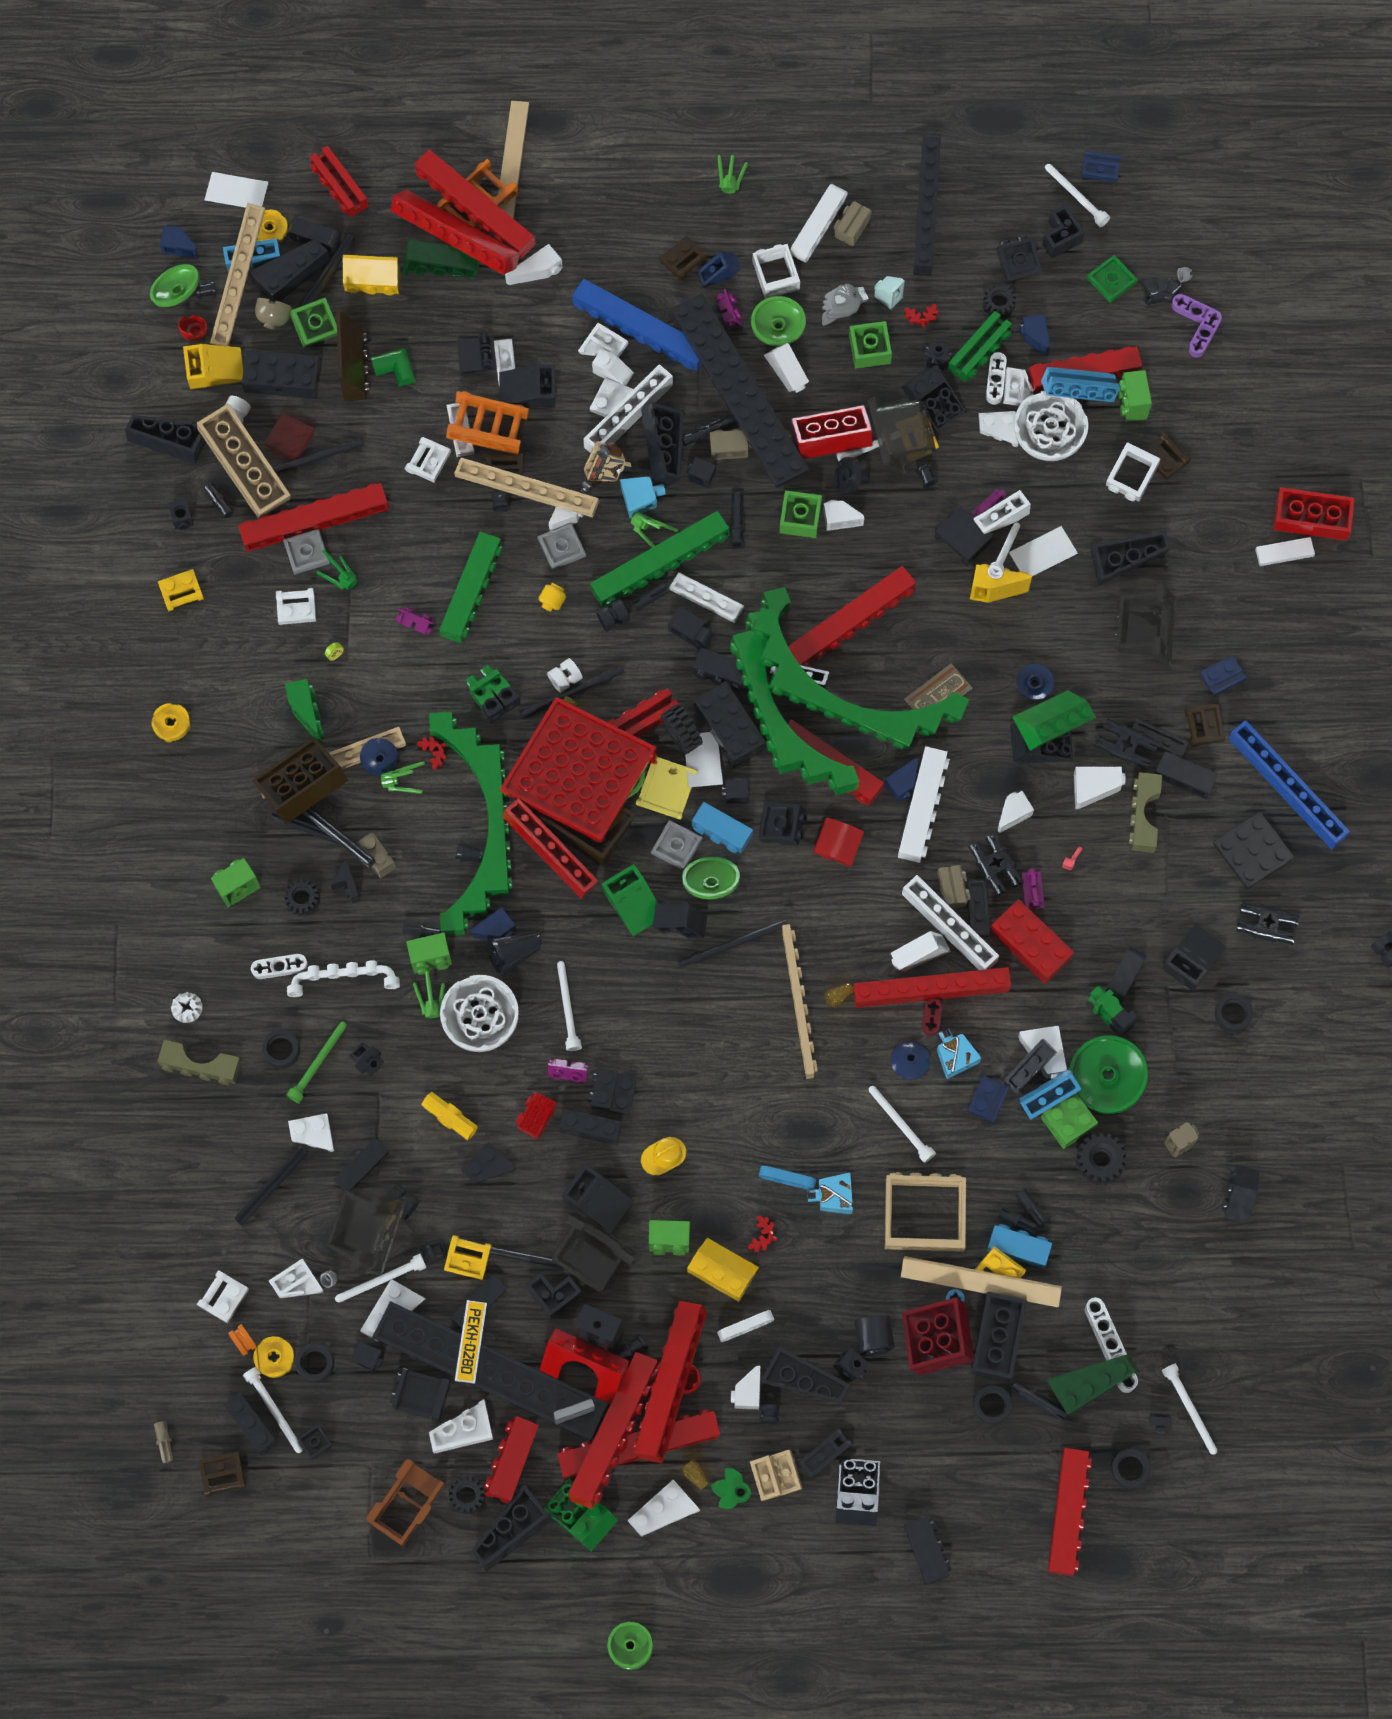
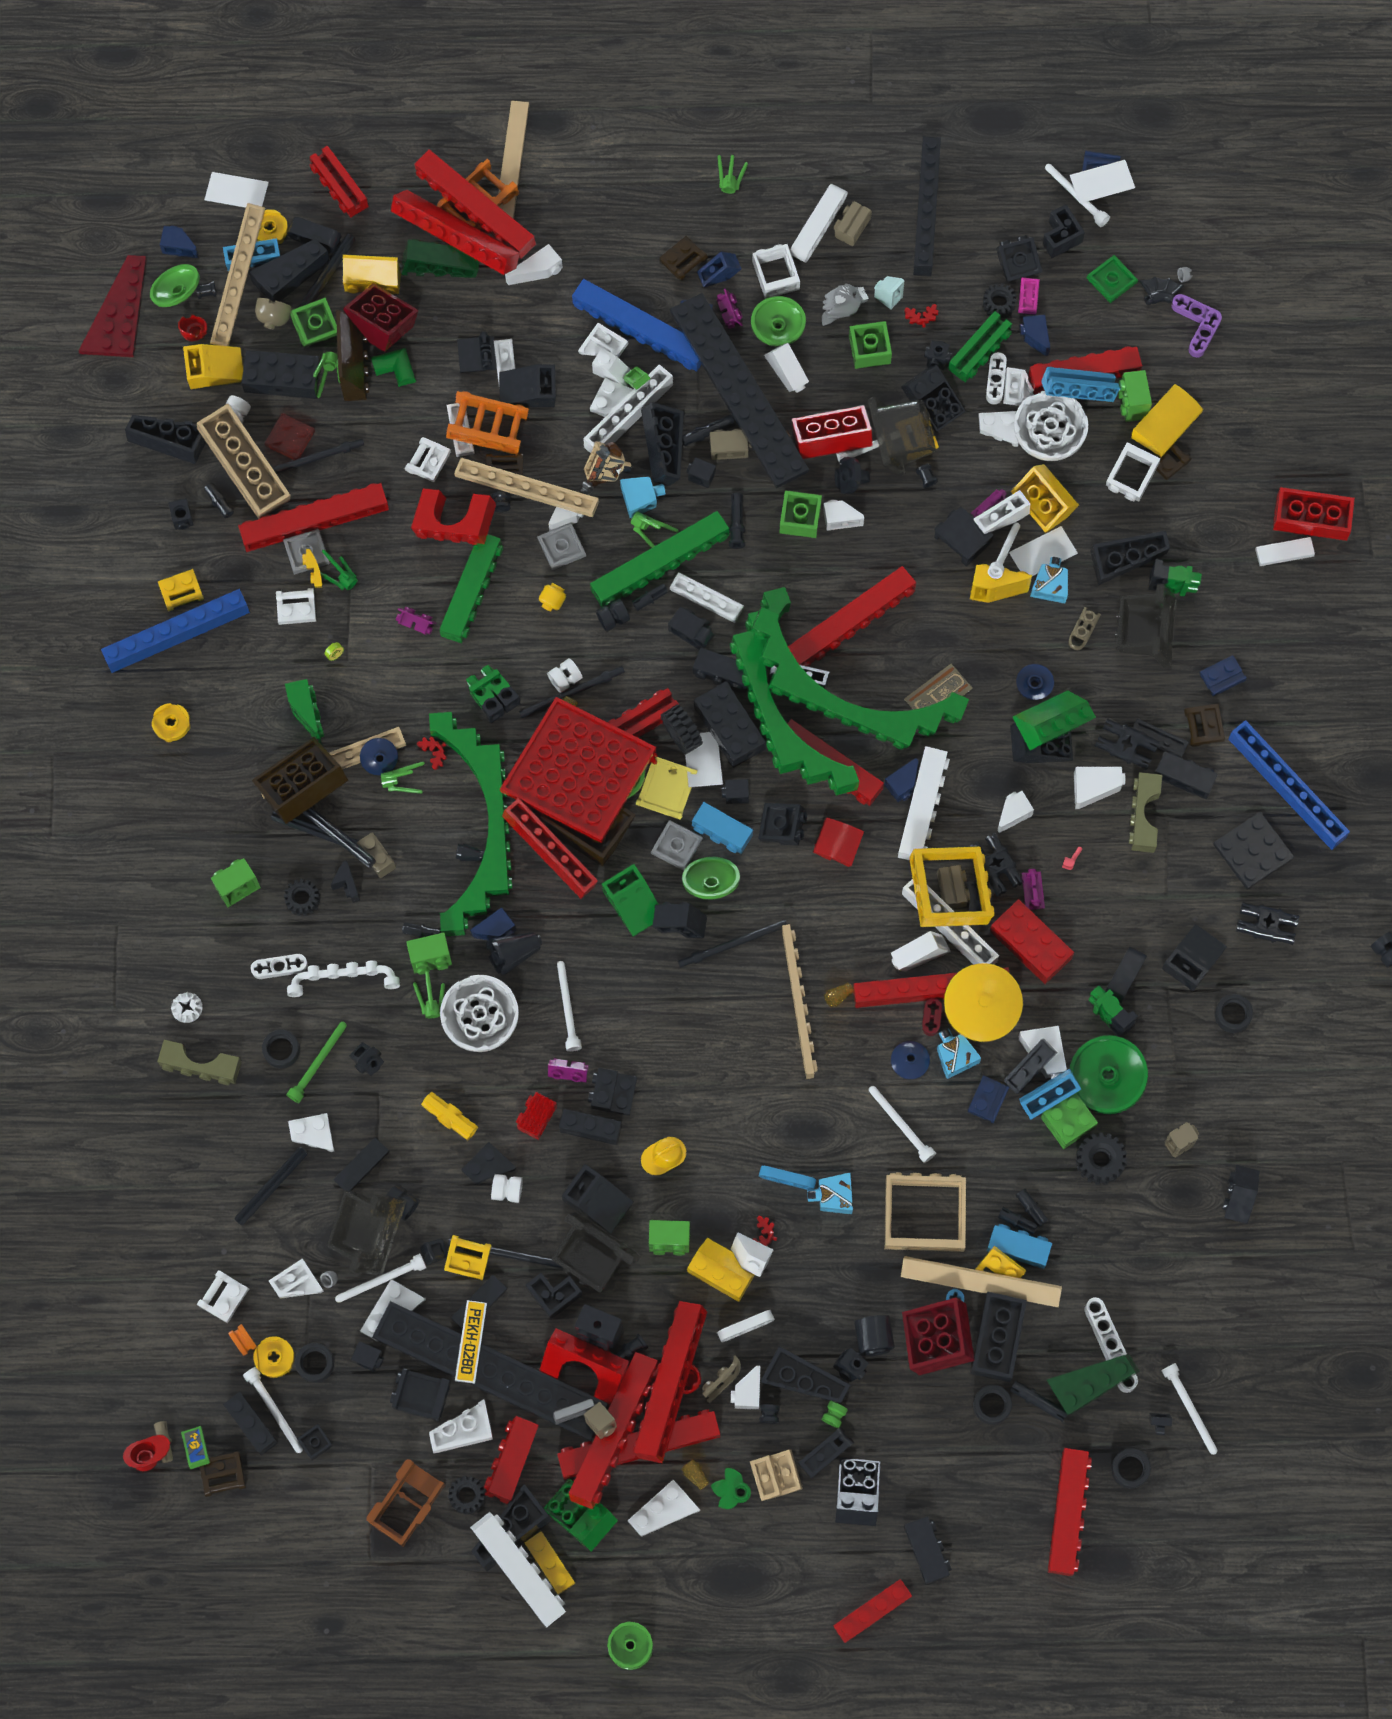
(118, 318): none -> dark red wing
(147, 1452): none -> red piece
(175, 630): none -> blue brick
(195, 1447): none -> tile
(311, 563): none -> yellow slope
(329, 362): none -> bright green plant
(381, 316): none -> dark red slope
(470, 529): none -> red arch
(506, 1188): none -> white wheel
(518, 1569): none -> white brick
(549, 1563): none -> yellow plate
(600, 1420): none -> dark tan brick
(636, 378): none -> bright green tile
(710, 1388): none -> dark tan piece
(751, 1254): none -> white slope
(835, 1412): none -> bright green wheel
(872, 1611): none -> red plate
(930, 919): none -> yellow window
(983, 1002): none -> yellow dish
(1028, 296): none -> dark pink plate
(1047, 497): none -> yellow slope
(1051, 582): none -> medium azure torso
(1081, 632): none -> dark tan piece
(1102, 181): none -> white sticker
(1167, 421): none -> yellow slope
(1176, 578): none -> green hips

